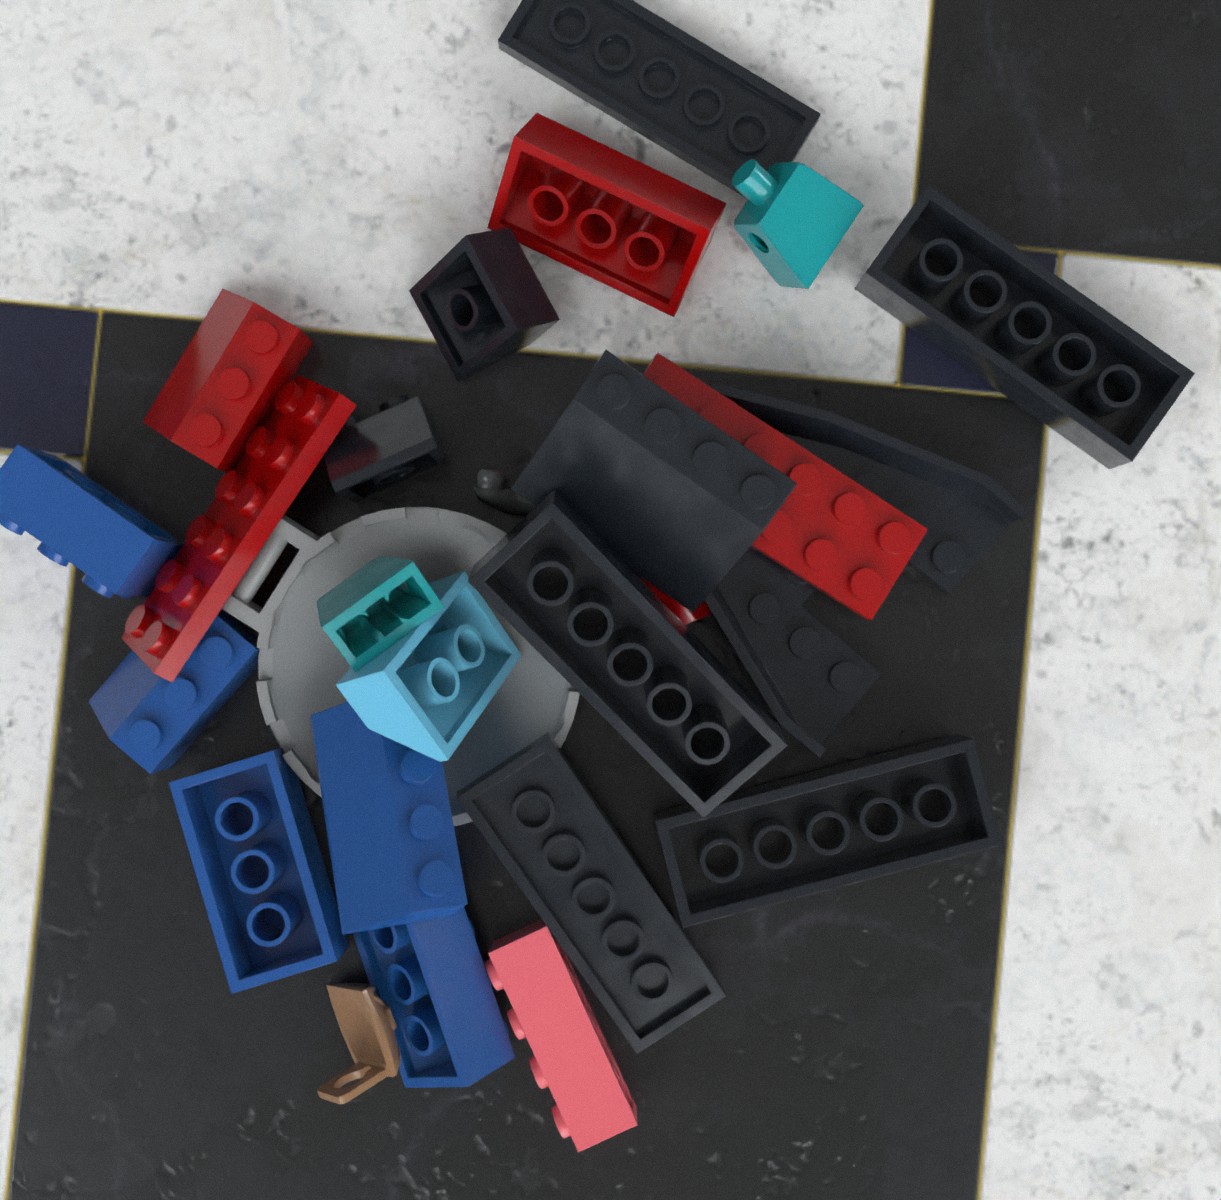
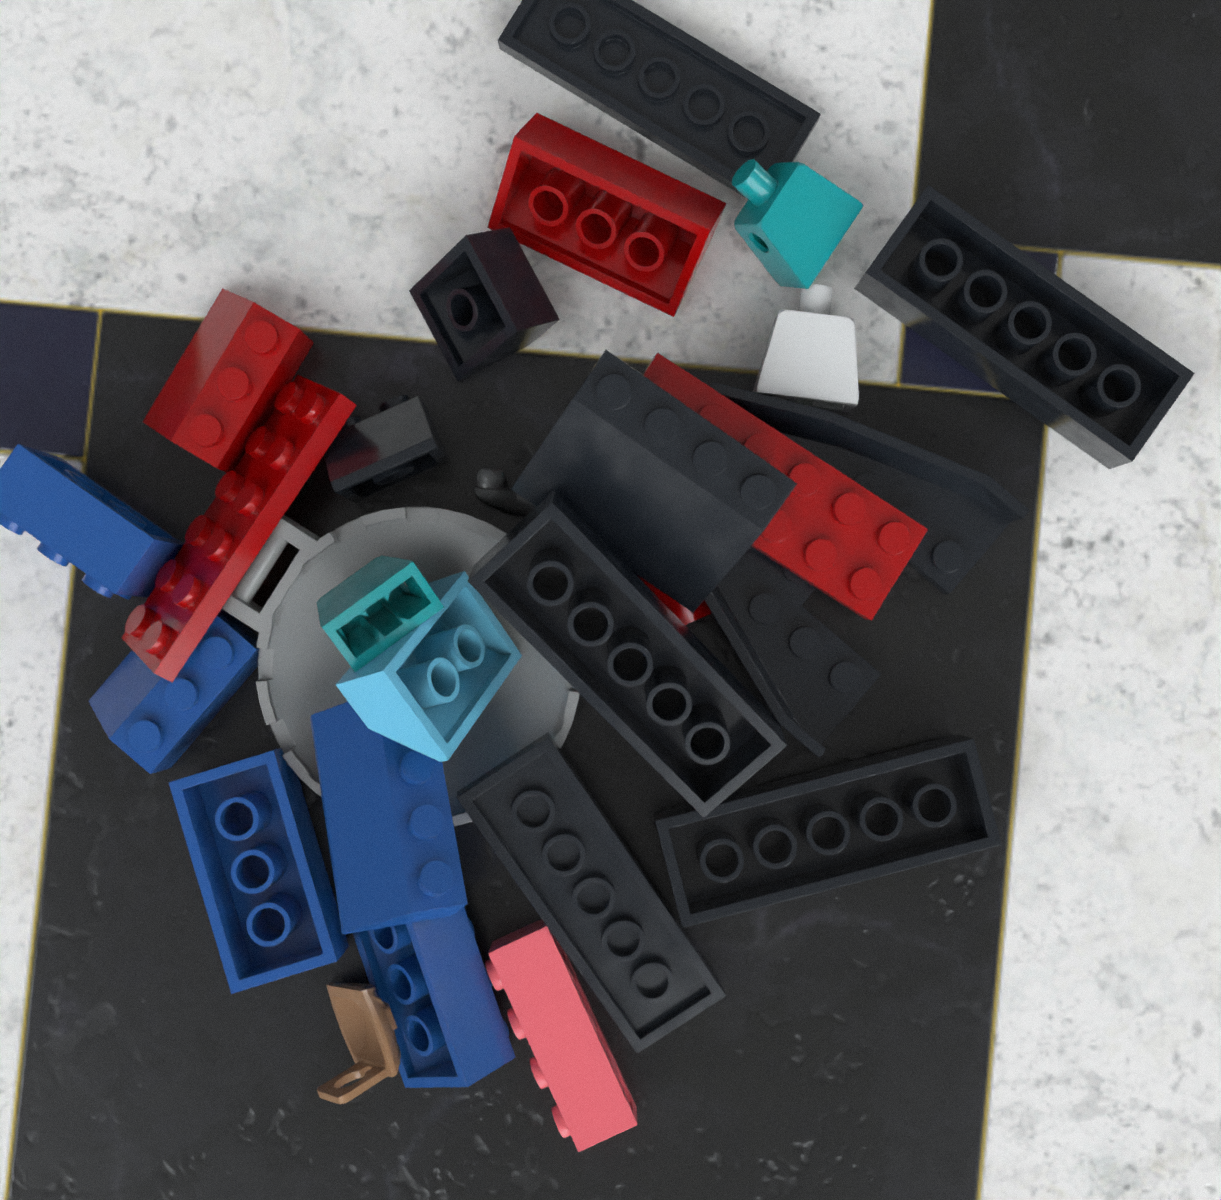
(811, 355): none -> white torso

